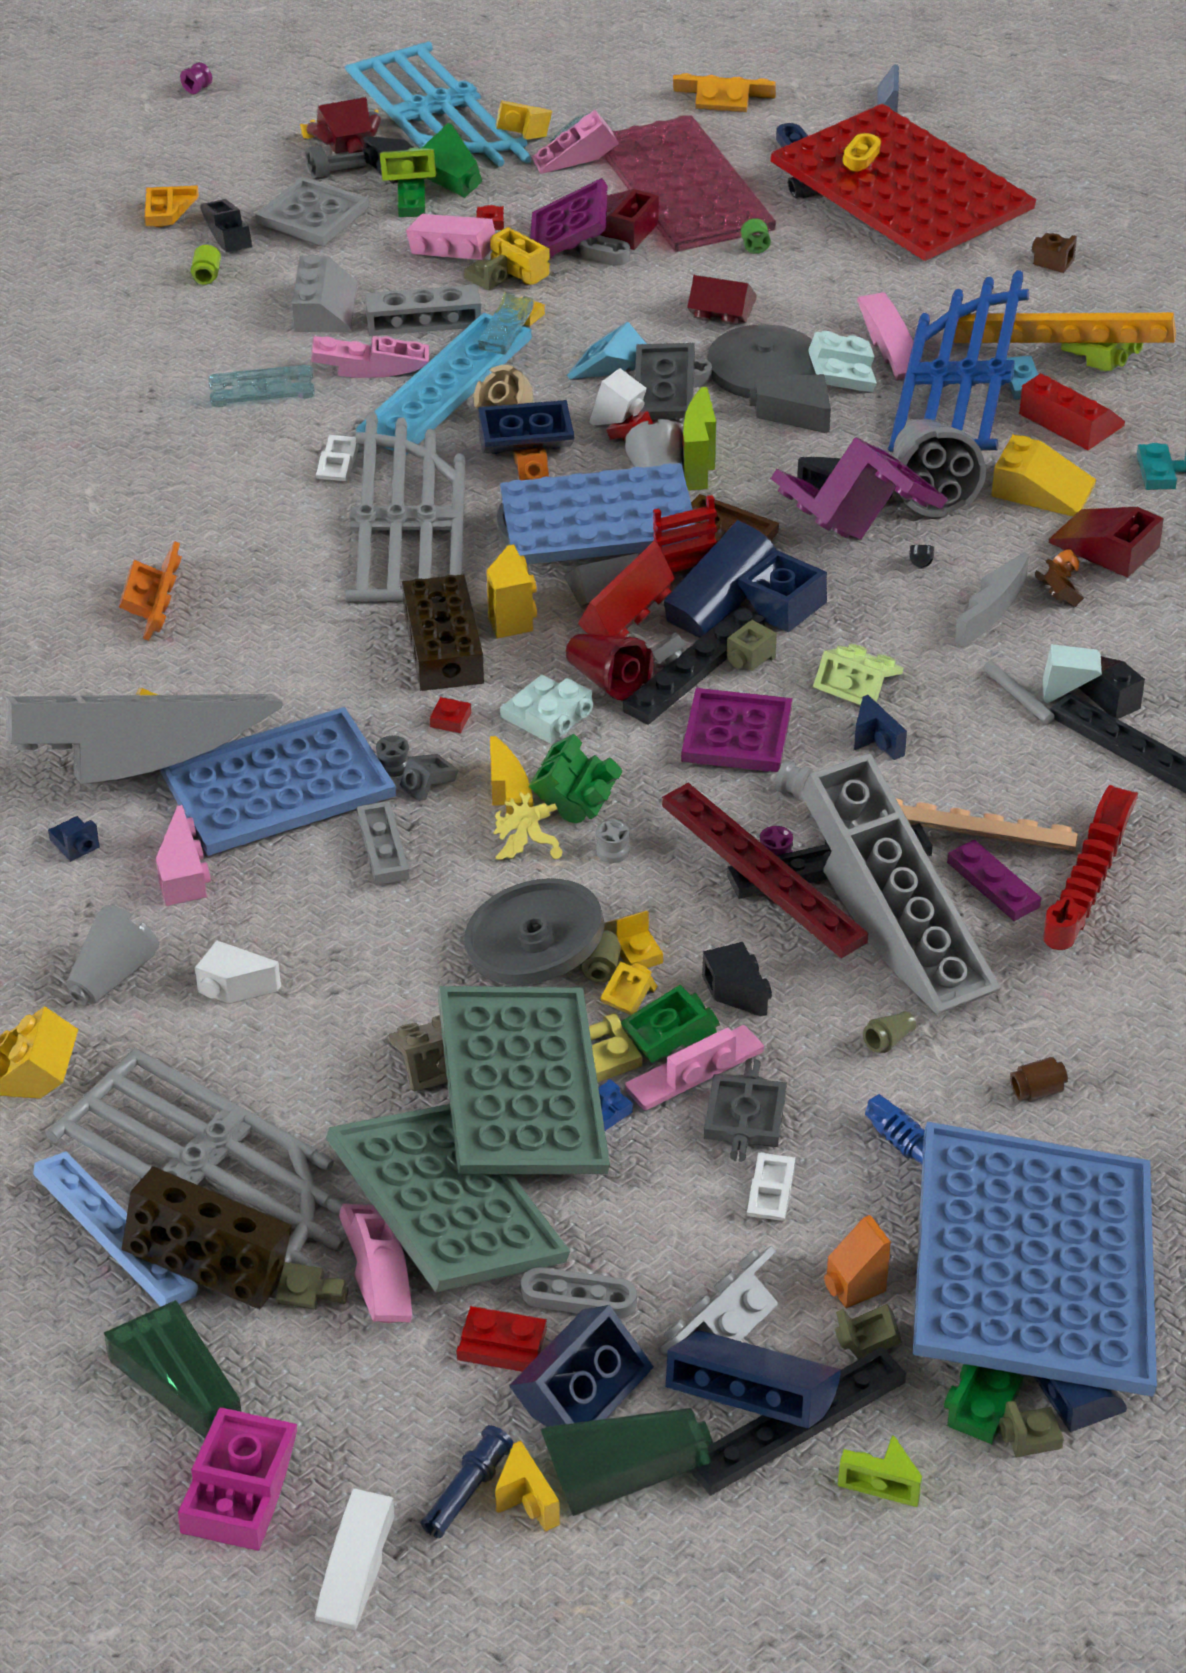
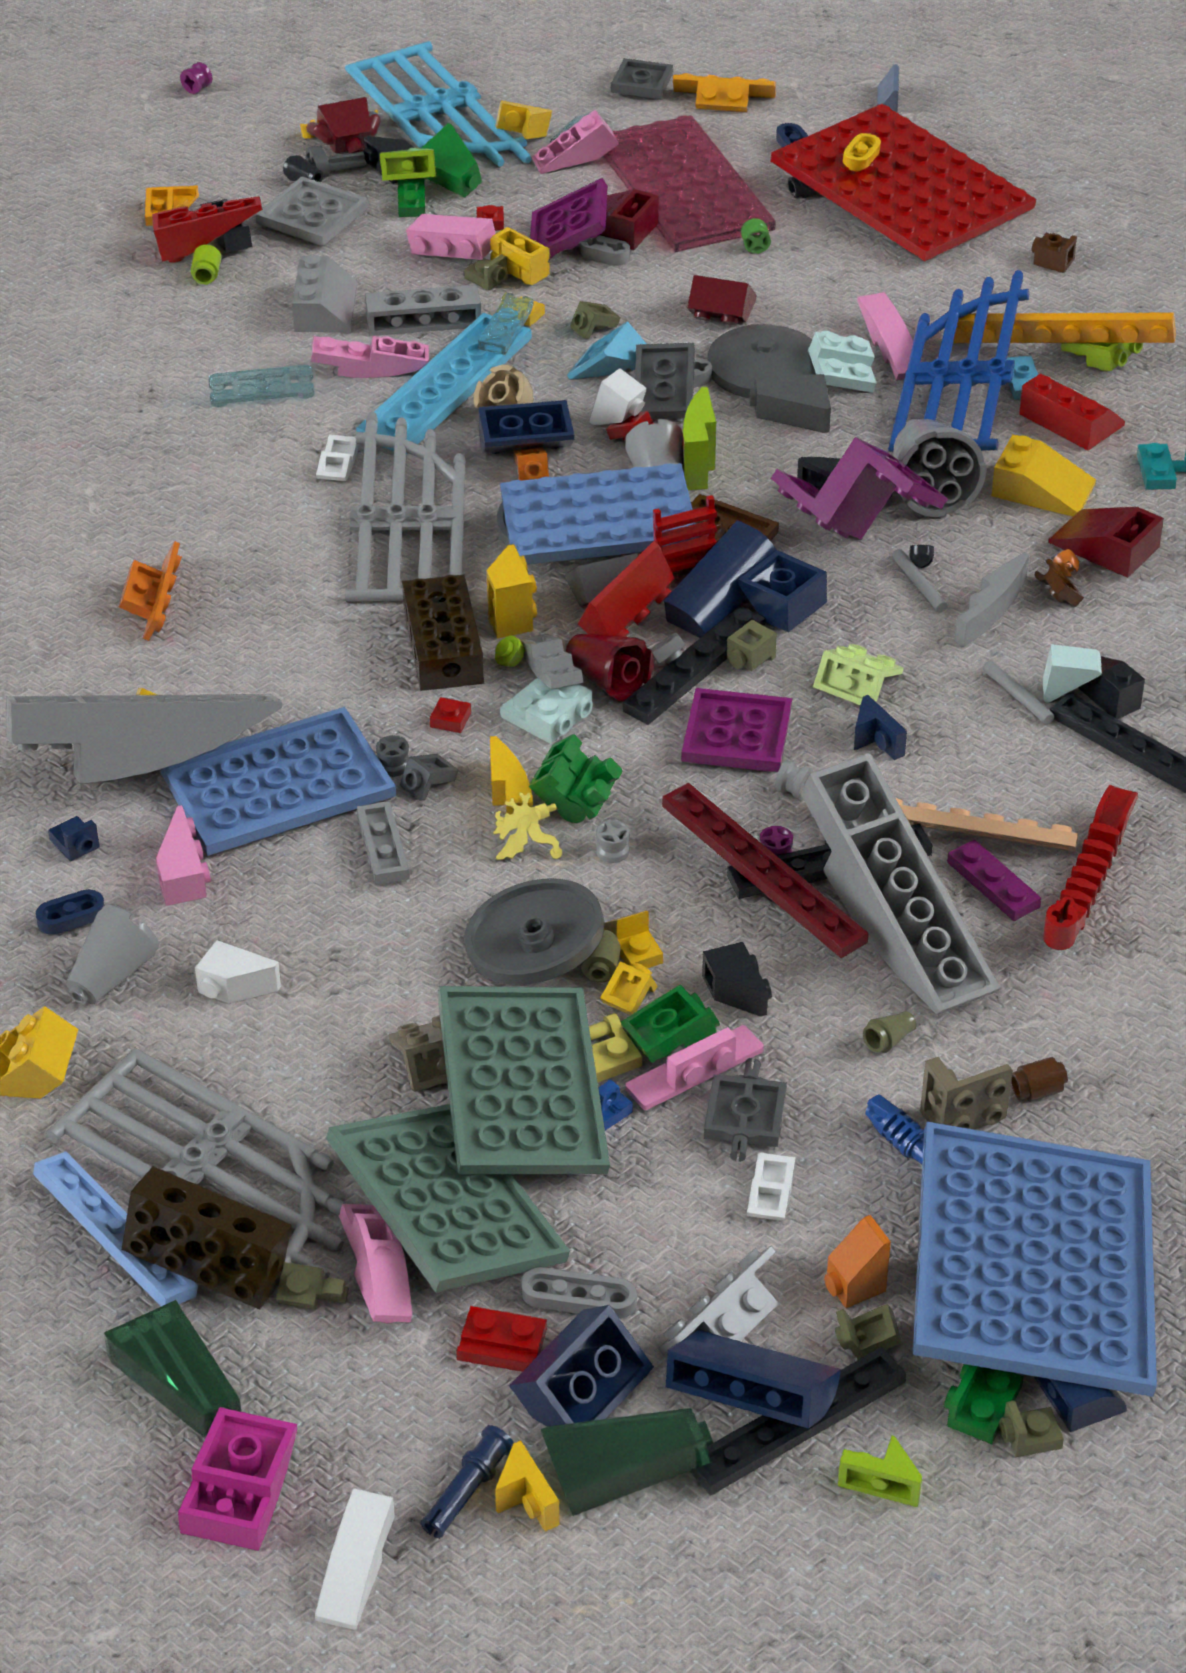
(69, 911): none -> dark blue plate
(182, 231): none -> red wedge
(298, 166): none -> black cone
(509, 651): none -> lime plate
(550, 662): none -> light grey slope
(593, 315): none -> olive bracket
(641, 78): none -> dark grey plate
(919, 580): none -> light grey bar
(967, 1102): none -> dark tan bracket

